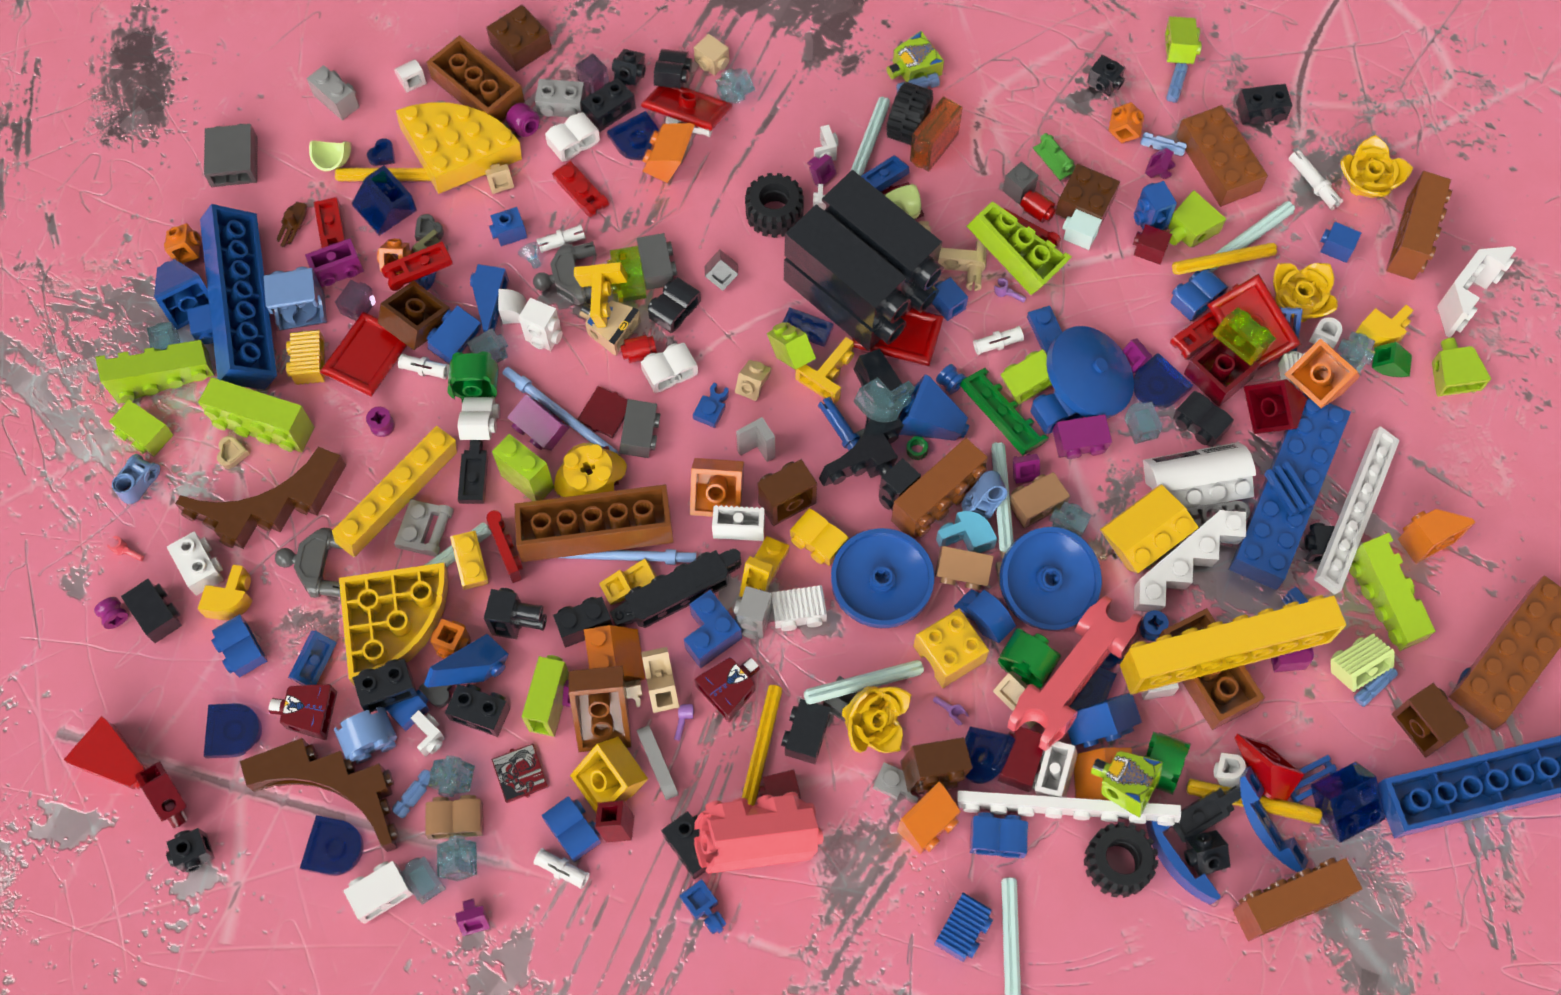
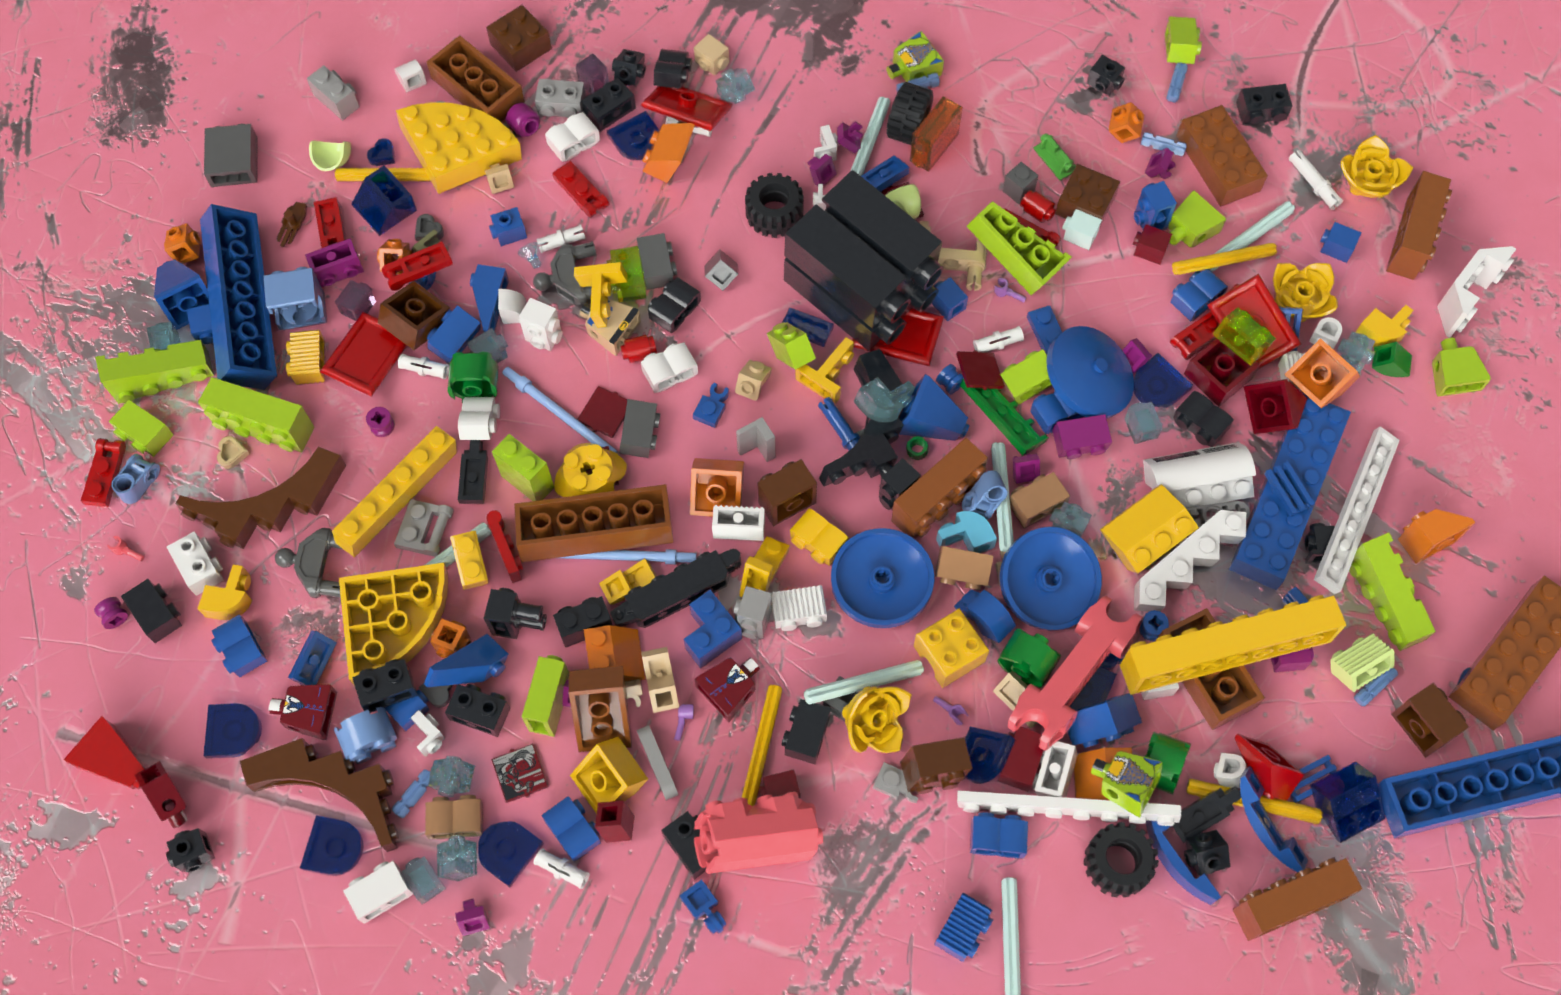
(103, 470): none -> red plate
(507, 850): none -> clear blue tile
(538, 423): brick -> none
(850, 136): none -> magenta tile
(929, 819): orange slope -> none
(980, 370): none -> dark red piece

